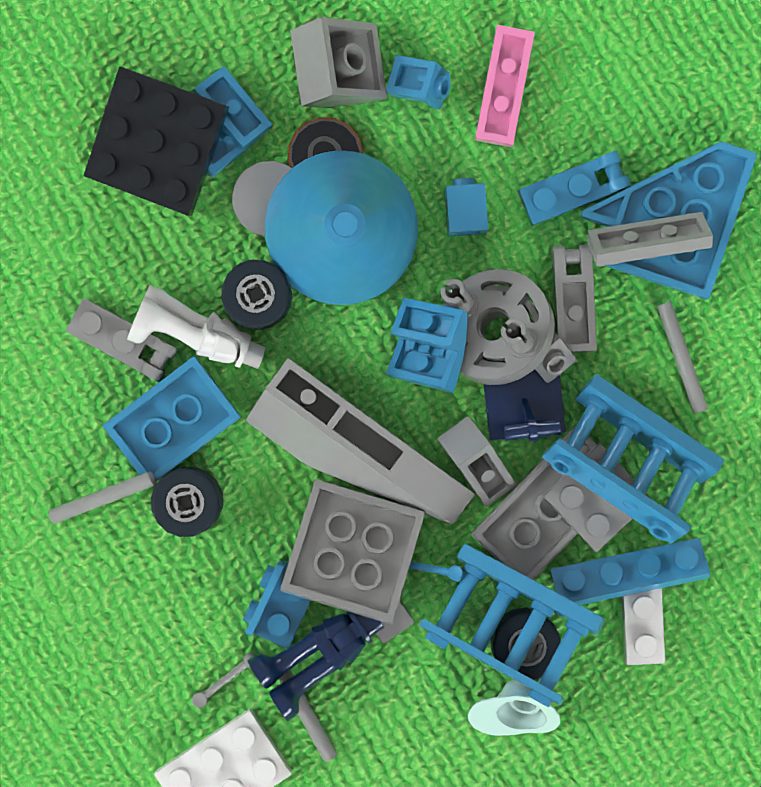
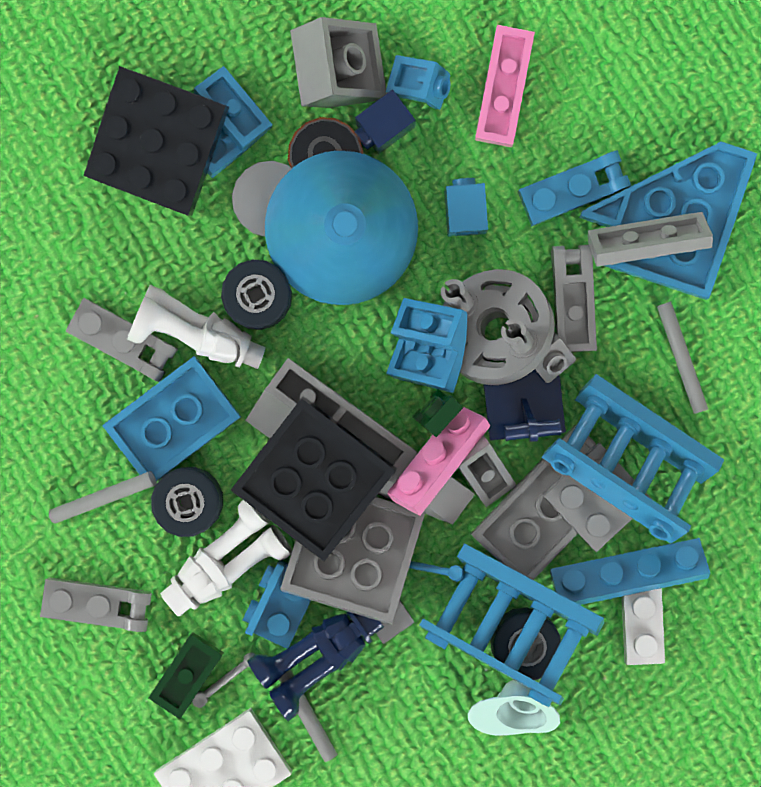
(94, 604): none -> light grey plate
(186, 675): none -> dark green plate
(205, 574): none -> white piece
(314, 478): none -> black plate
(384, 123): none -> dark blue brick
(437, 412): none -> dark green plate
(438, 461): none -> bright pink plate

